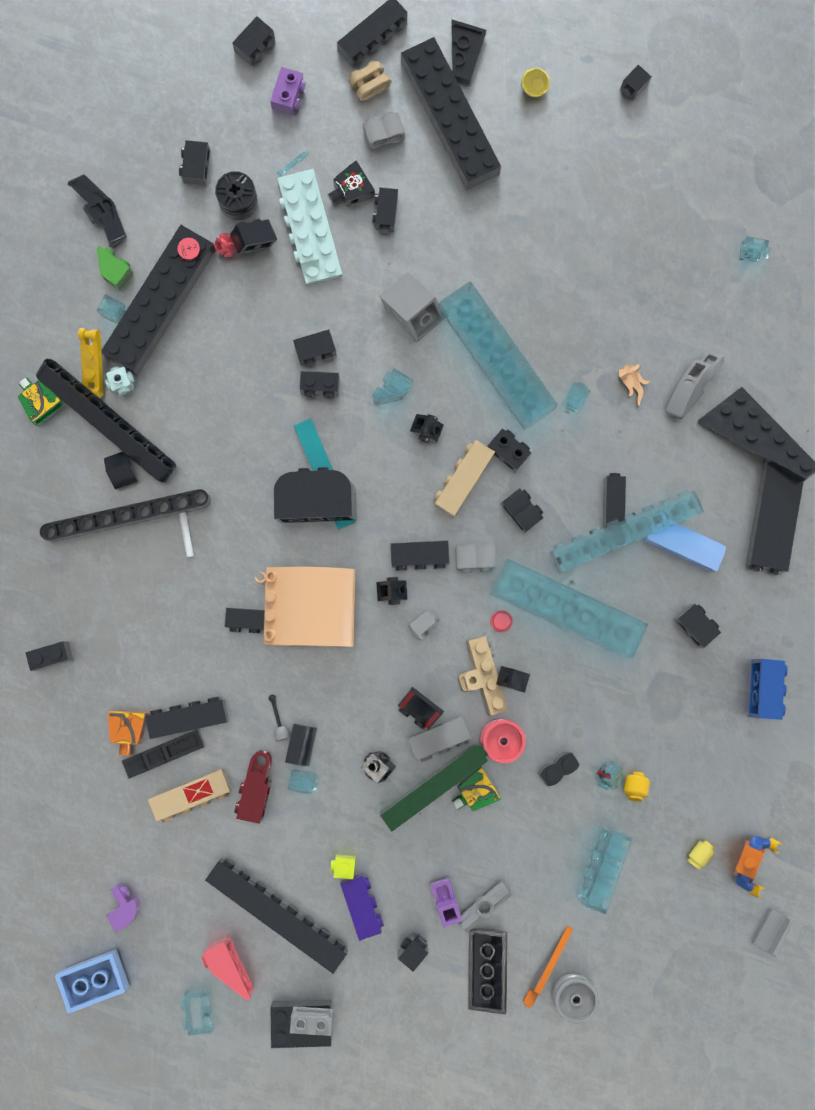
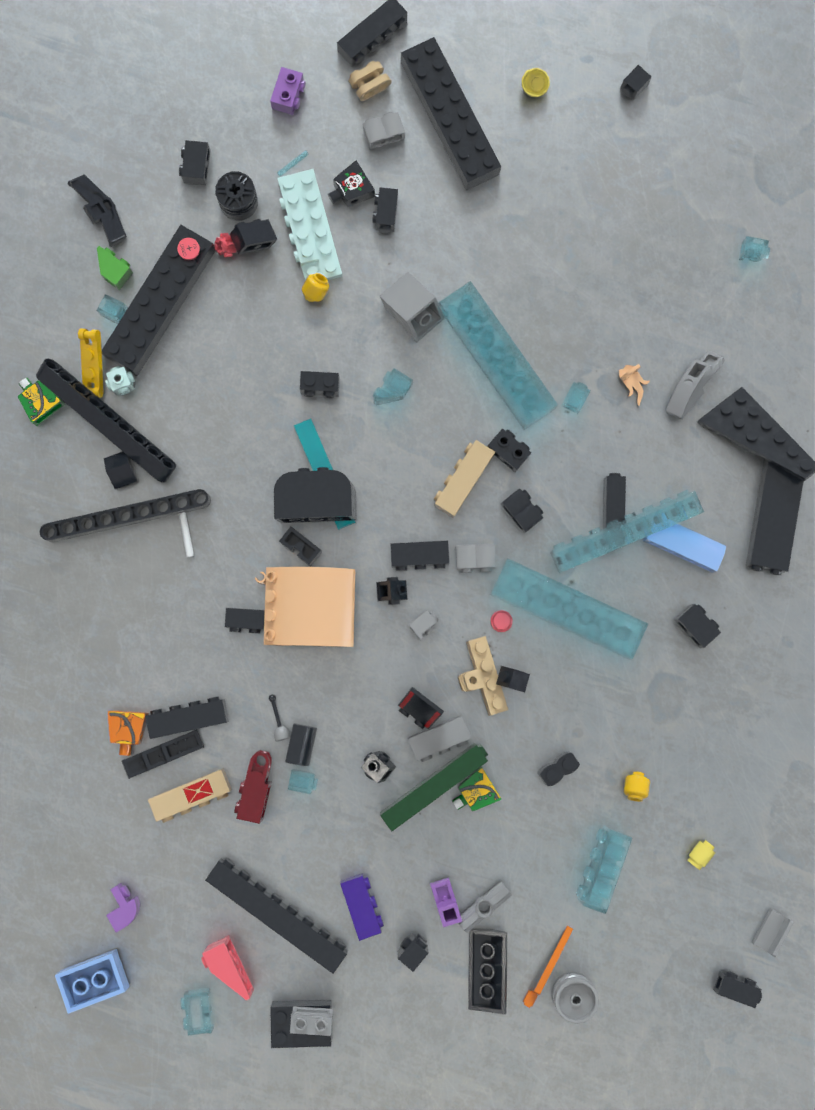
(49, 656): black brick -> none
(254, 40): black brick -> none
(307, 550): none -> black brick
(315, 287): none -> yellow head
(315, 348): black brick -> none
(343, 866): neon yellow brick -> none
(430, 427): black brick -> none
(466, 47): black wing -> none
(514, 743): coral wheel -> none
(609, 775): clear light blue head -> none
(739, 990): none -> black brick
(750, 861): torso -> none
(767, 689): blue brick -> none

